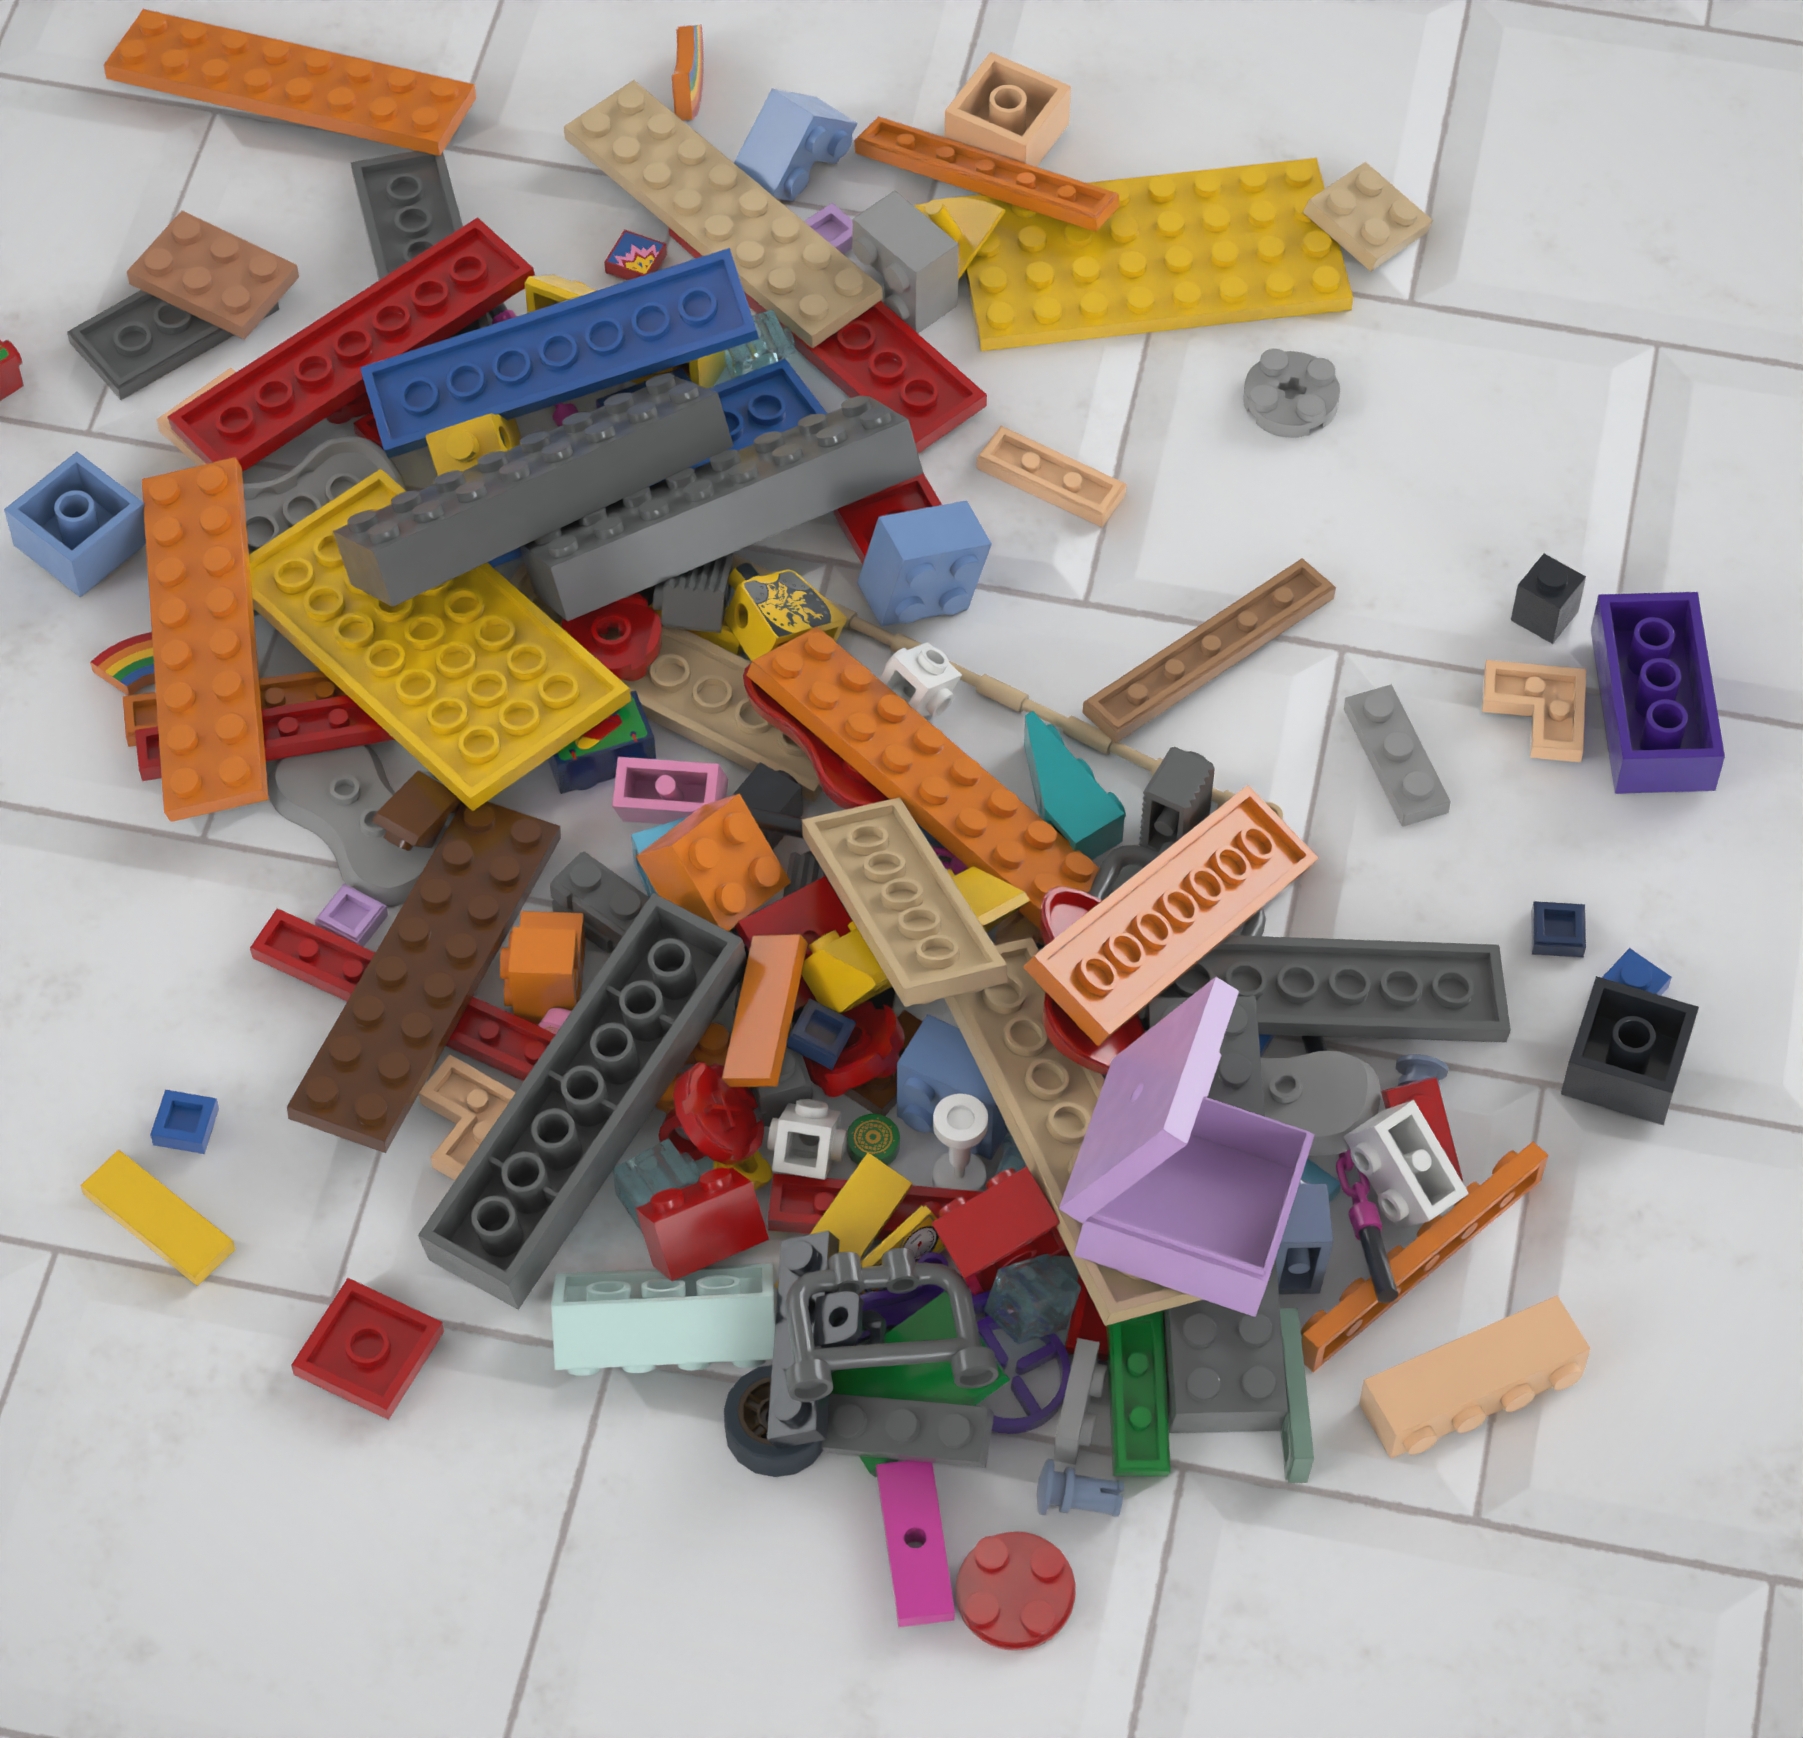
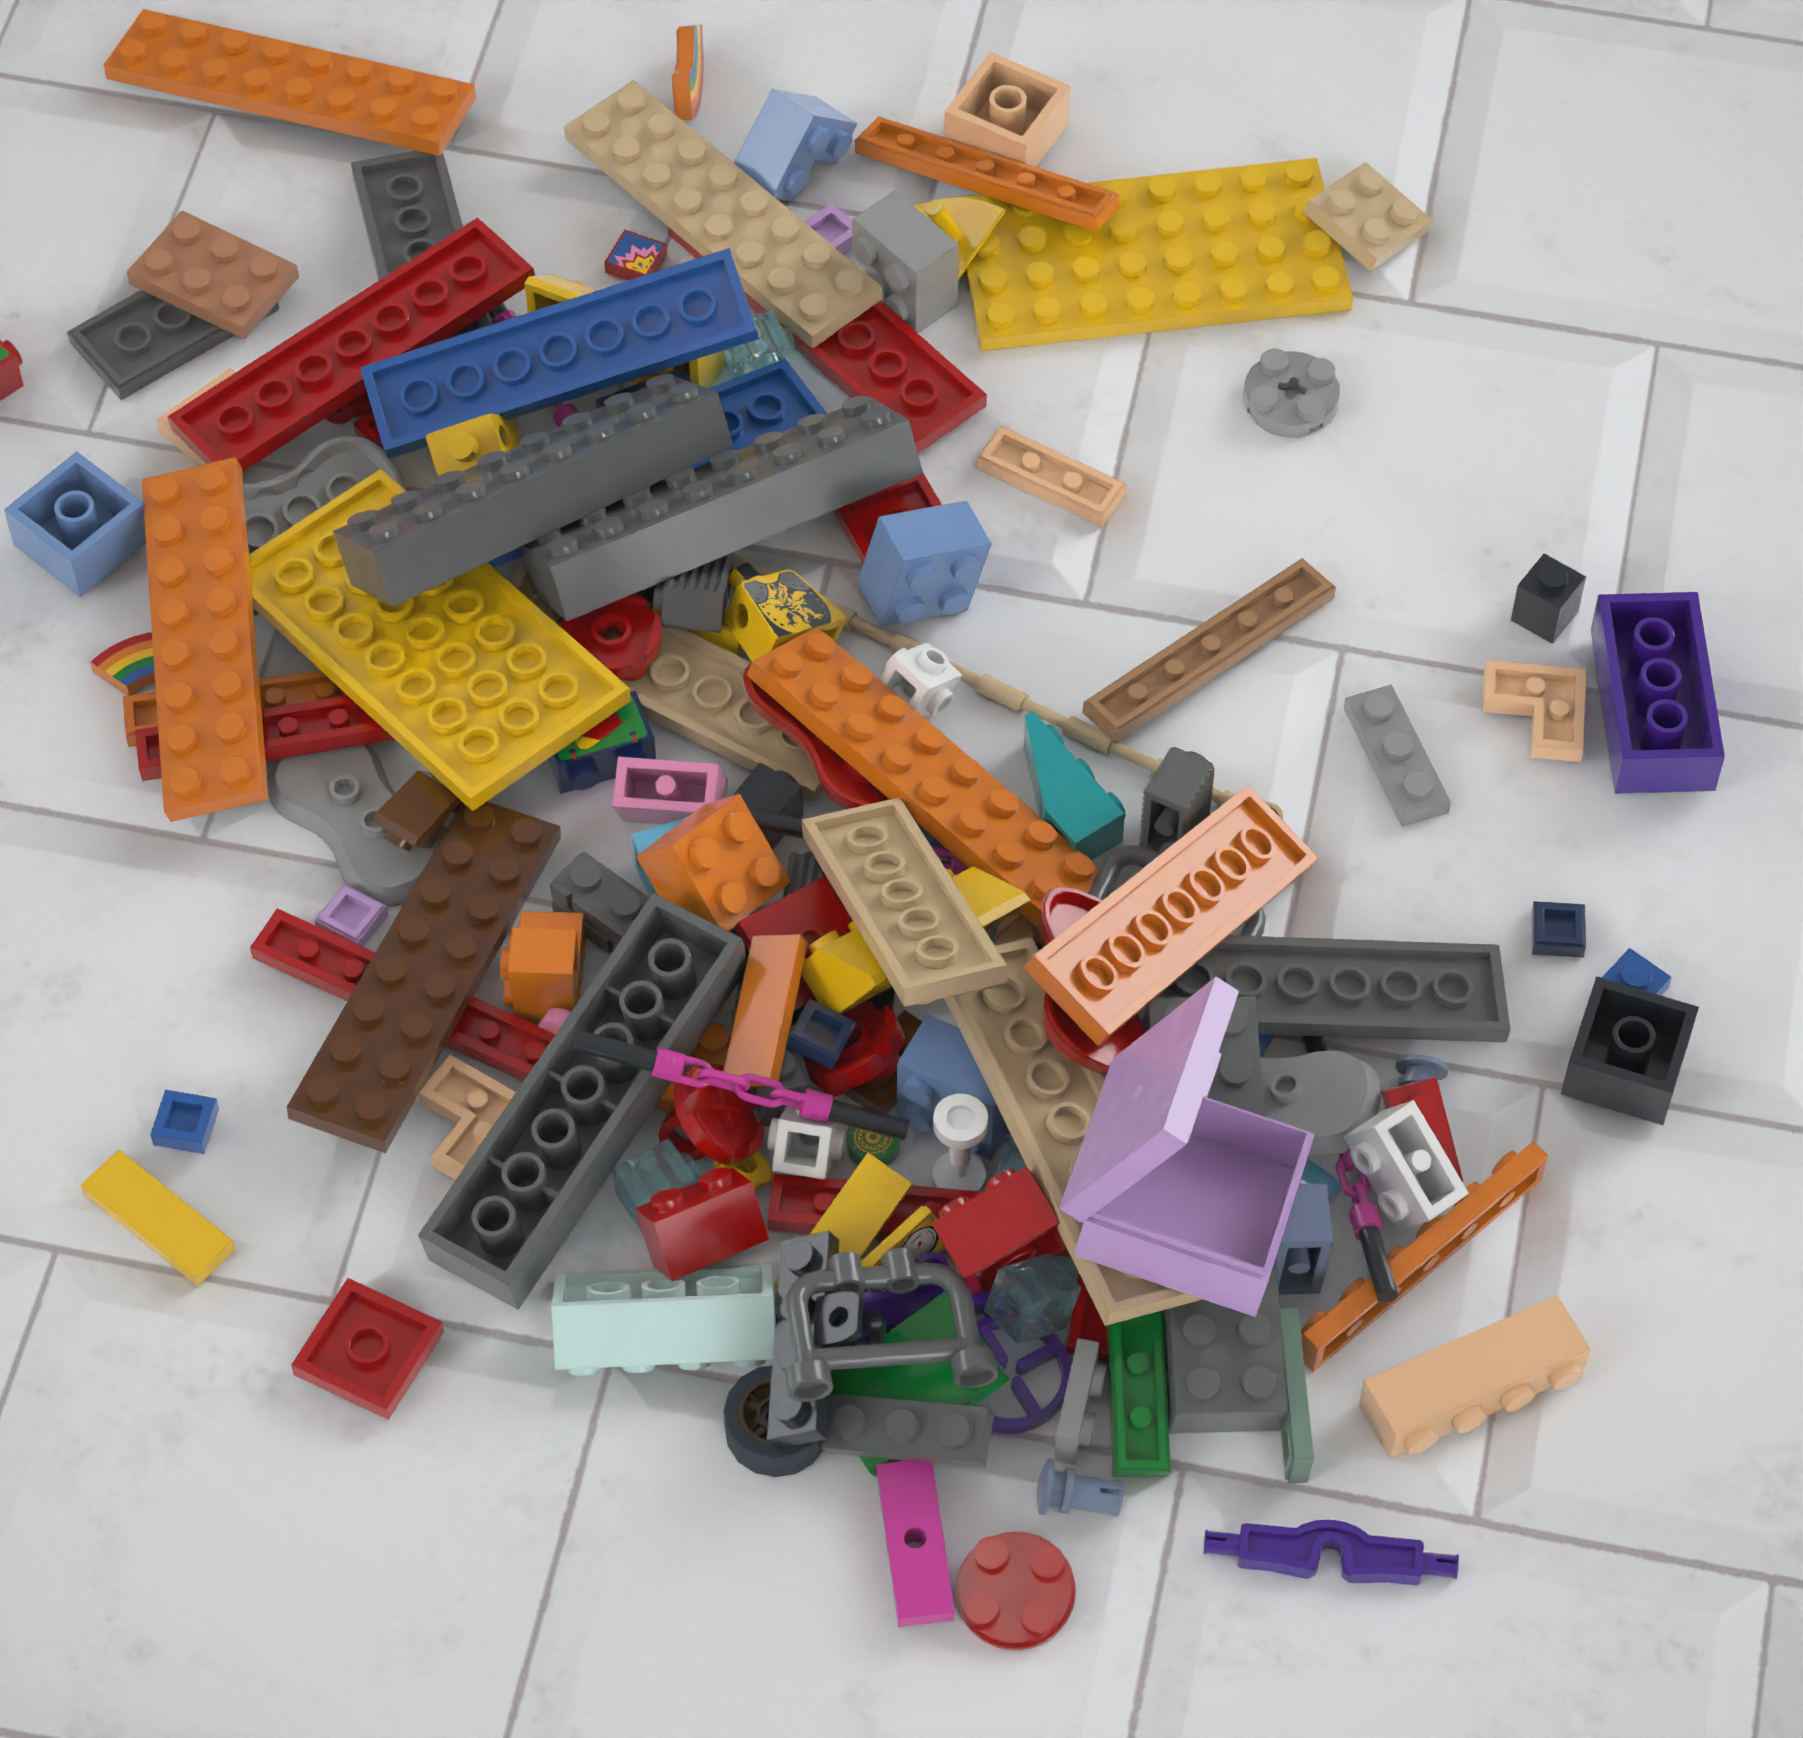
(670, 1066): none -> piece
(1362, 1555): none -> dark purple piece

